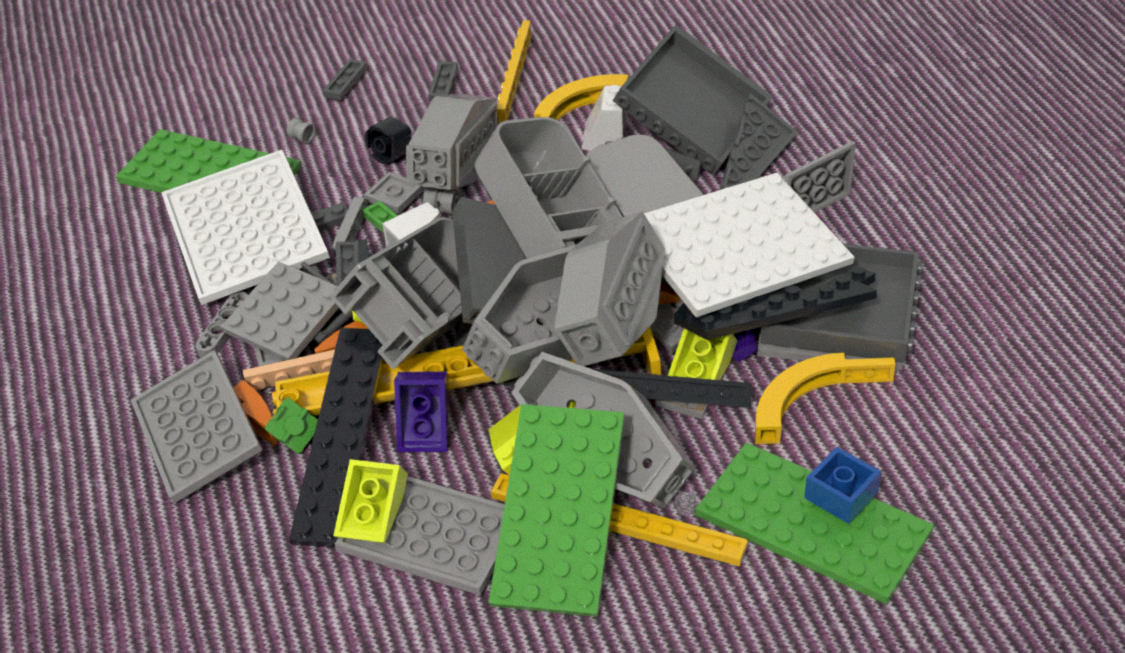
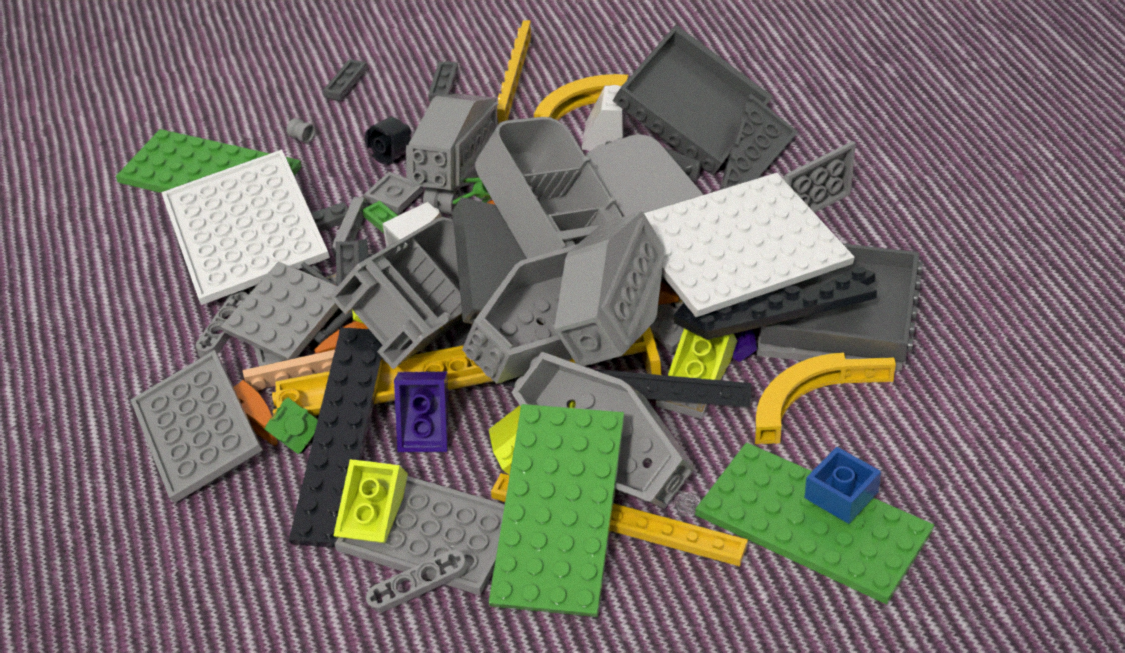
(415, 576): none -> light grey beam
(478, 190): none -> bright green plant

